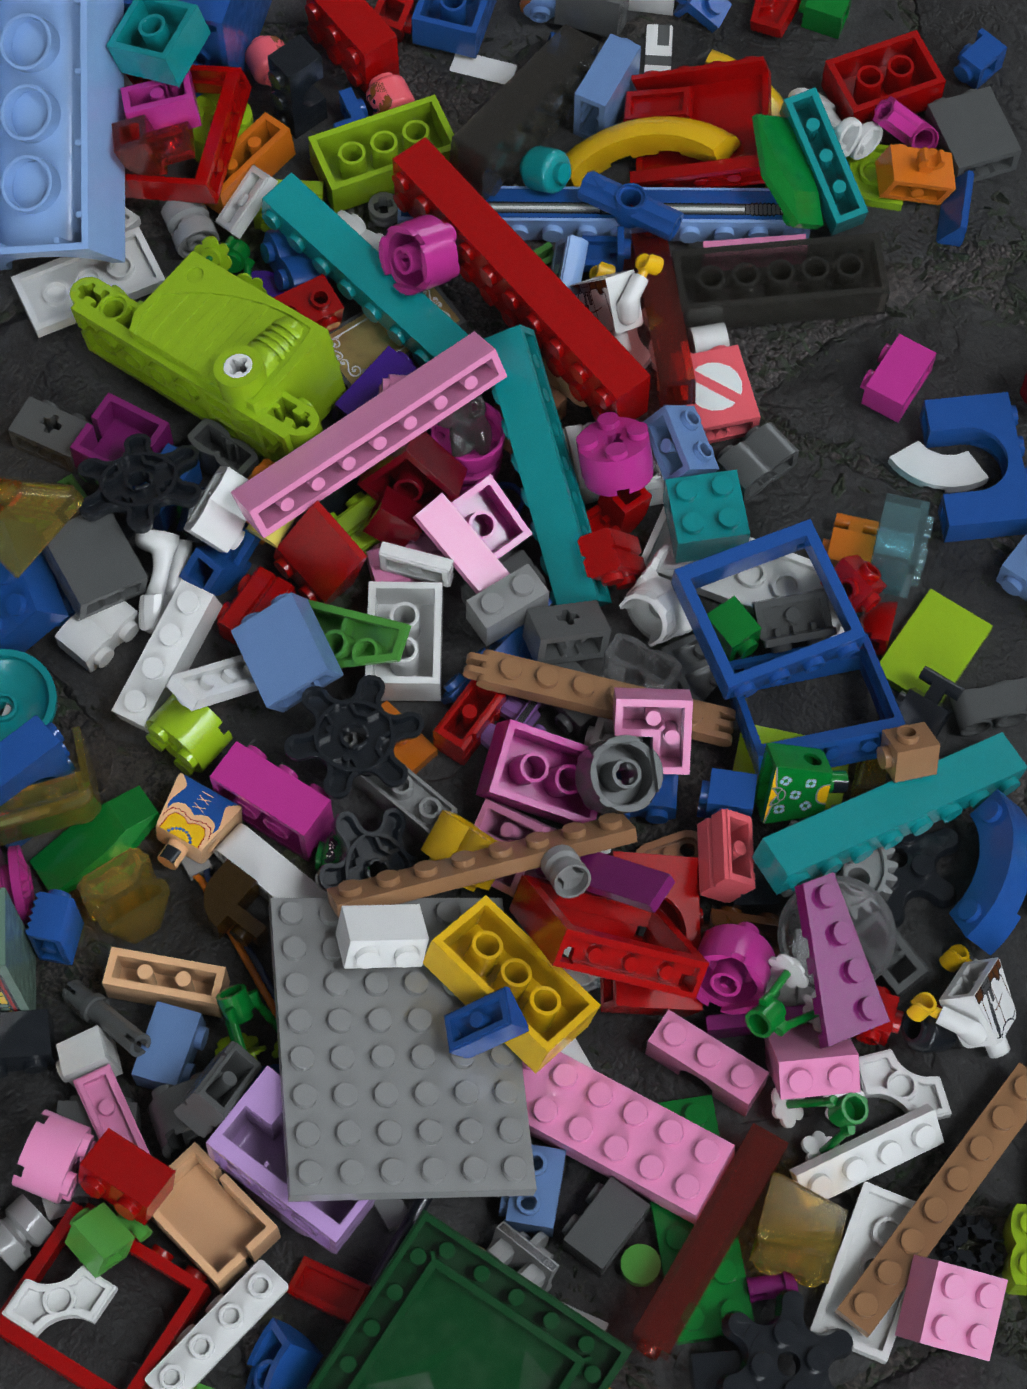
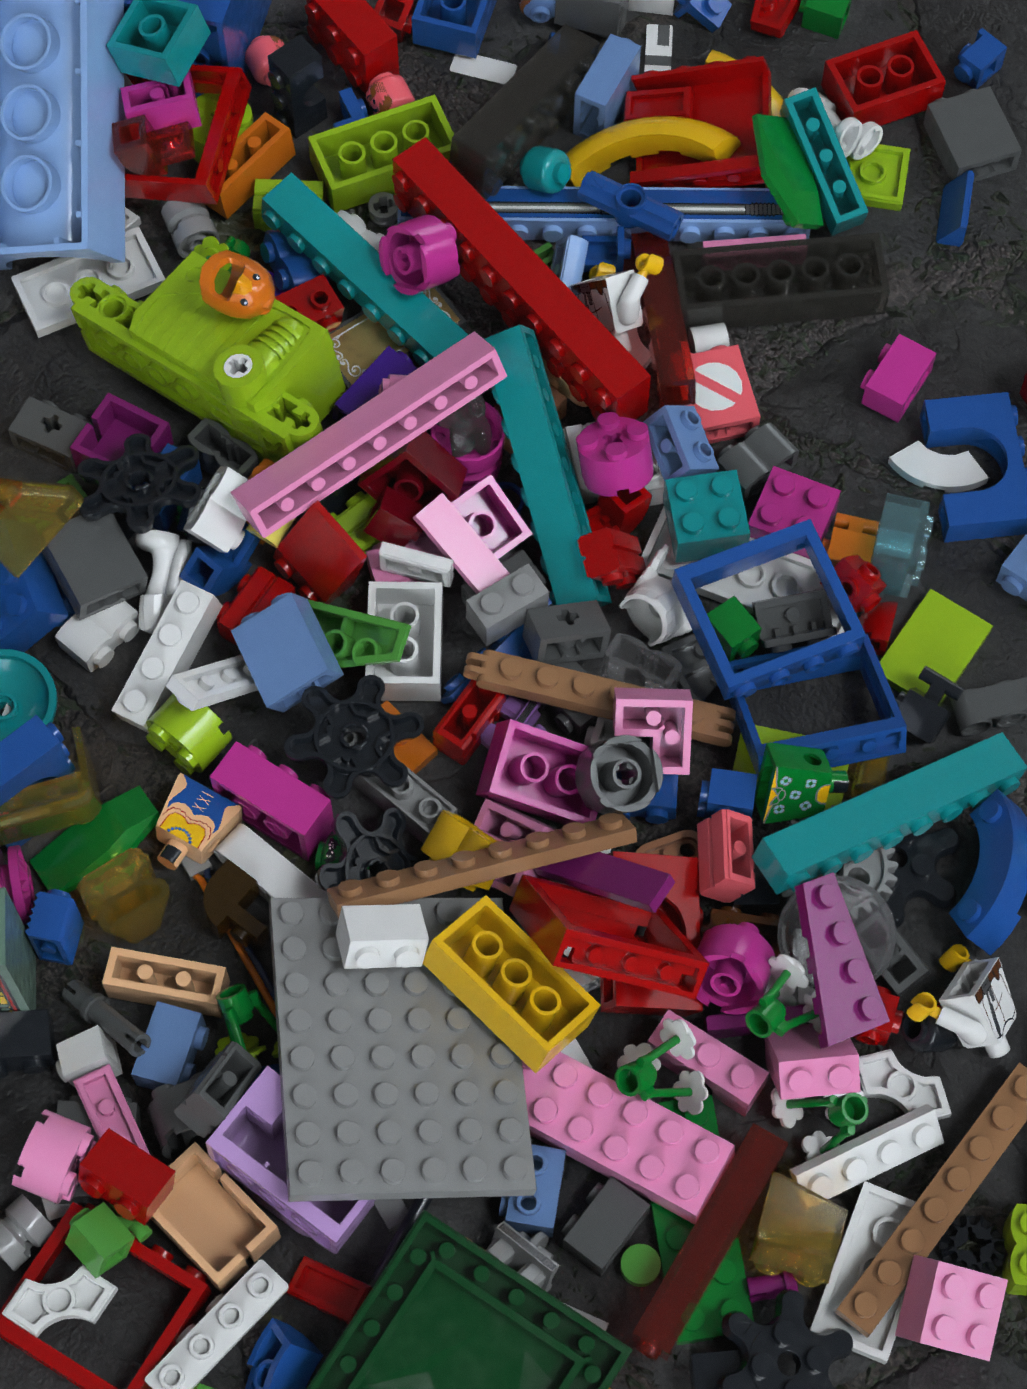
(245, 201): white tile -> none
(248, 290): none -> orange piece
(484, 1024): blue slope -> none
(565, 871): light grey wheel -> none
(640, 1065): none -> plant
(791, 500): none -> dark pink brick
(905, 124): dark pink piece -> none
(908, 752): medium nougat brick -> none
(915, 174): orange brick -> none

